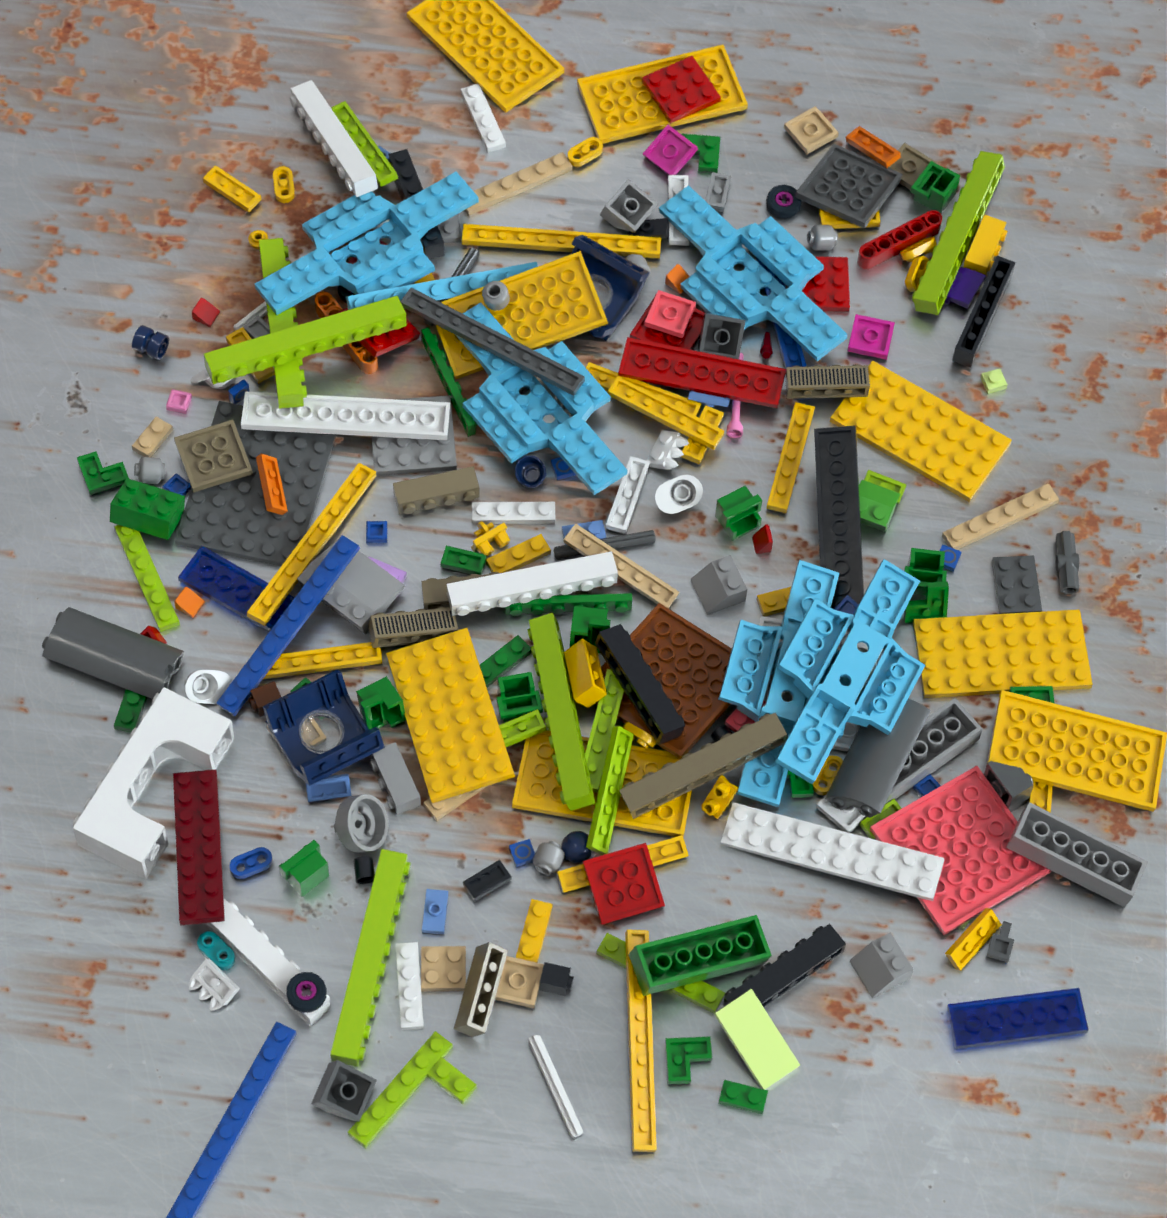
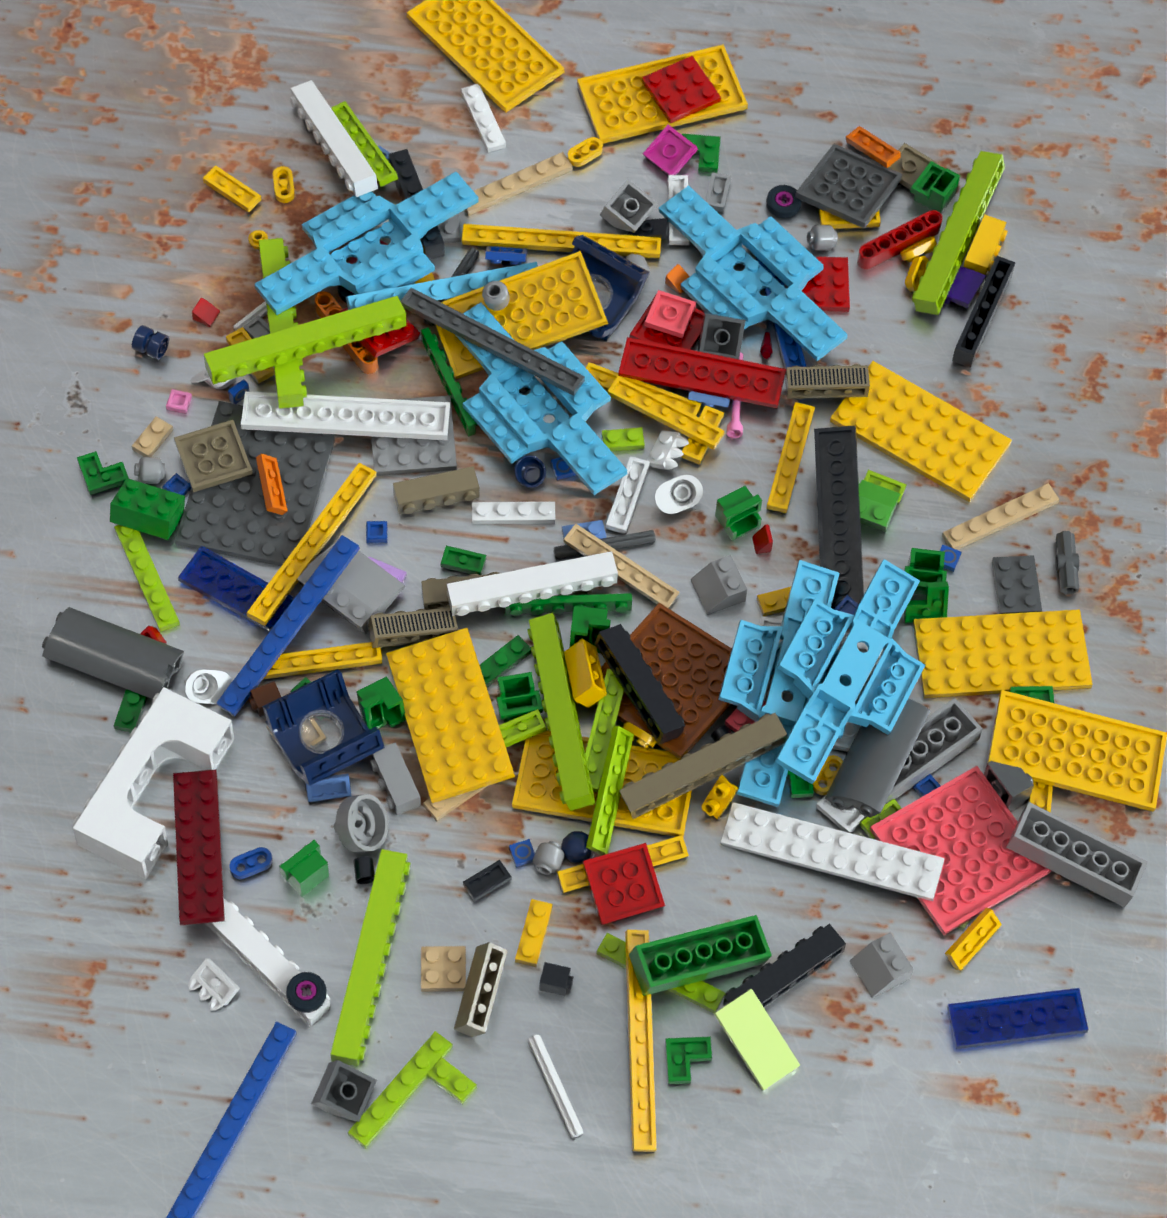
(188, 602): orange slope -> none
(215, 950): teal plate -> none
(409, 986): white plate -> none
(435, 911): medium blue plate -> none
(497, 534): yellow hips -> none
(514, 255): none -> blue plate
(519, 555): yellow plate -> none
(519, 982): tan plate -> none
(624, 439): none -> lime plate
(743, 1097): green plate -> none
(811, 130): tan plate -> none
(871, 336): dark pink plate -> none
(993, 381): yellowish green plate -> none
(1001, 945): dark grey plate -> none

